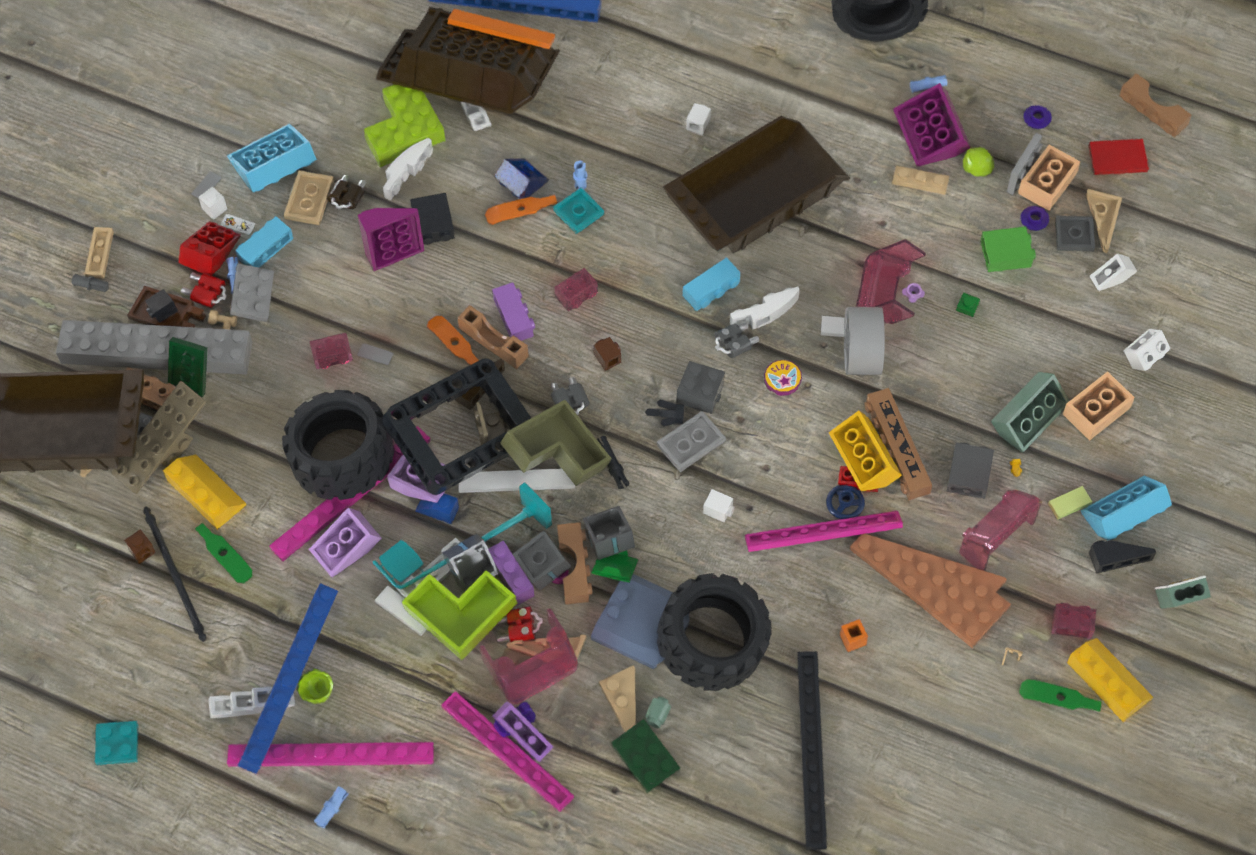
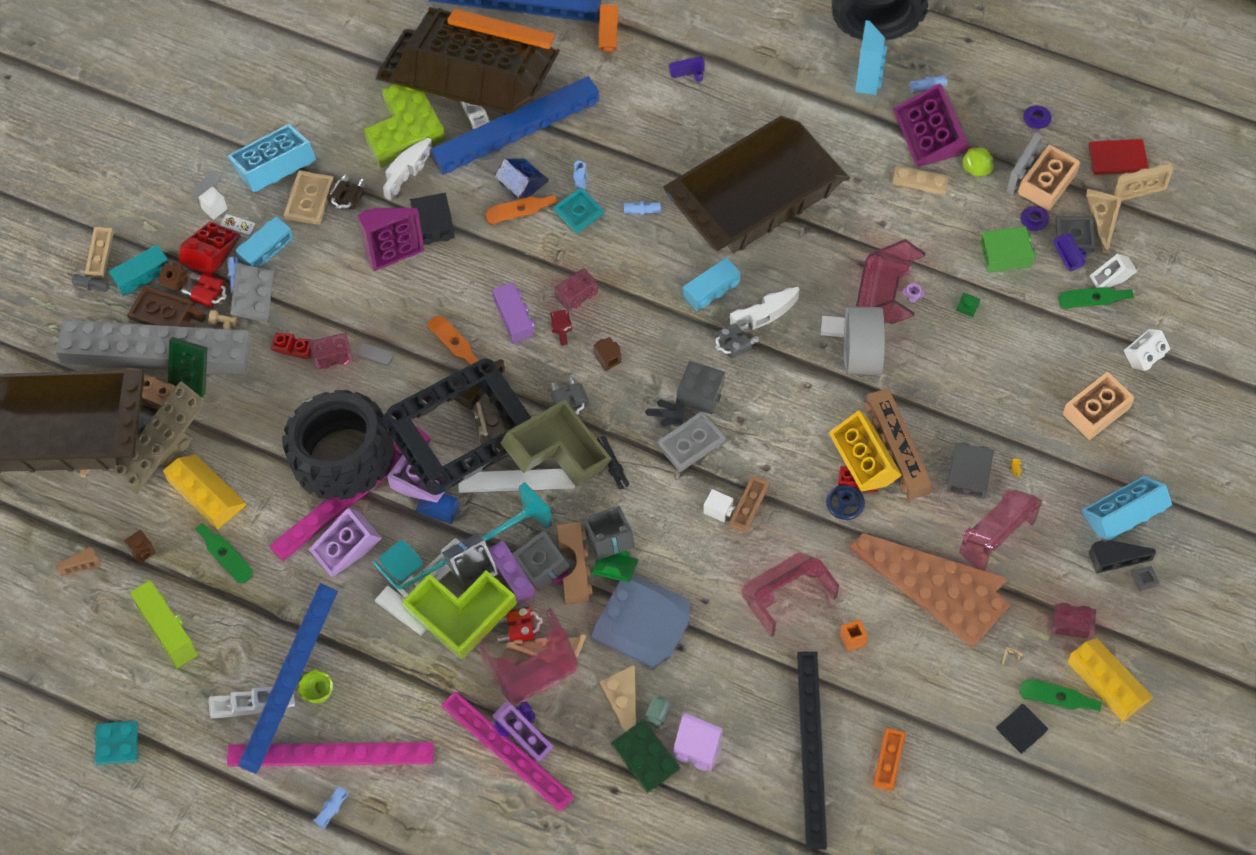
(80, 561): none -> medium nougat slope
(138, 270): none -> teal brick
(160, 306): black brick -> none
(163, 623): none -> lime brick
(173, 276): none -> reddish brown brick
(198, 627): black hose -> none
(289, 345): none -> red slope
(507, 348): medium nougat arch -> none
(514, 126): none -> blue brick
(561, 325): none -> dark red piece
(608, 28): none -> orange slope
(641, 207): none -> light blue pin
(688, 67): none -> dark purple piece
(697, 742): none -> lavender slope
(698, 118): white brick -> none
(731, 597): black tyre -> none
(749, 504): none -> medium nougat plate
(759, 591): none -> clear pink windscreen
(782, 377): tile -> none
(823, 531): dark pink tile -> none
(871, 60): none -> medium azure slope
(889, 759): none -> orange tile
(1022, 728): none -> black sticker
(1031, 411): sand green slope -> none
(1069, 252): none -> dark purple piece
(1070, 502): yellowish green tile -> none
(1084, 298): none -> green piece
(1143, 182): none -> tan plate
(1145, 578): none -> dark grey plate
(1170, 119): medium nougat arch -> none
(1182, 592): sand green piece -> none

